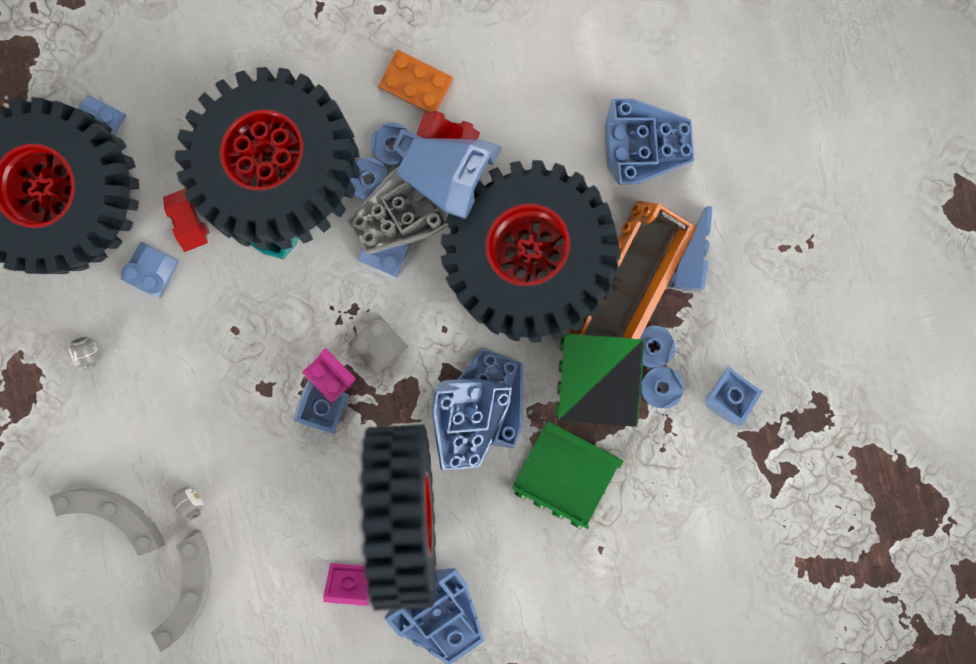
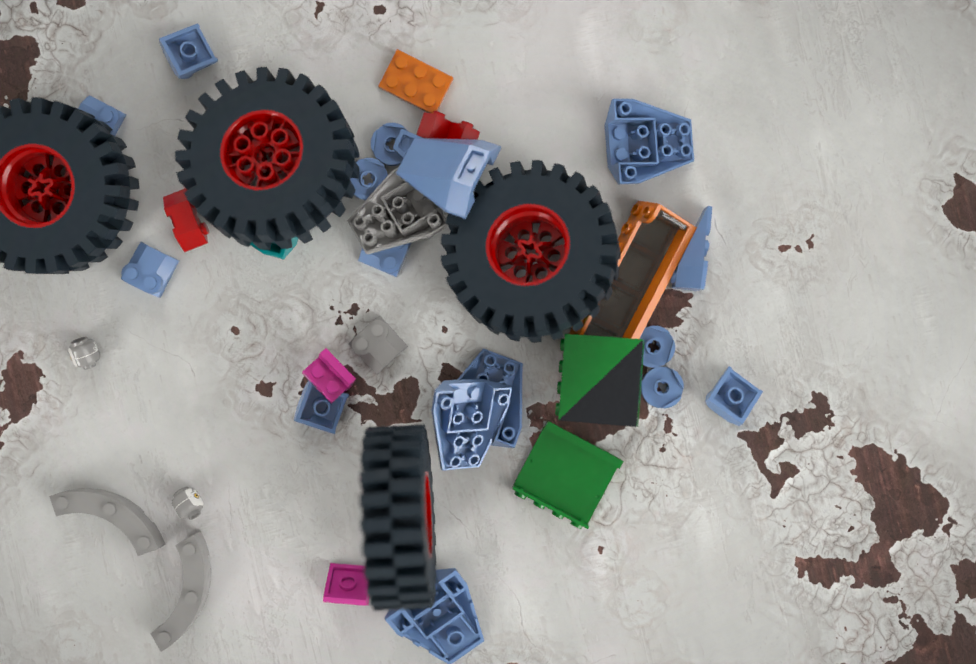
(187, 51): none -> medium blue slope

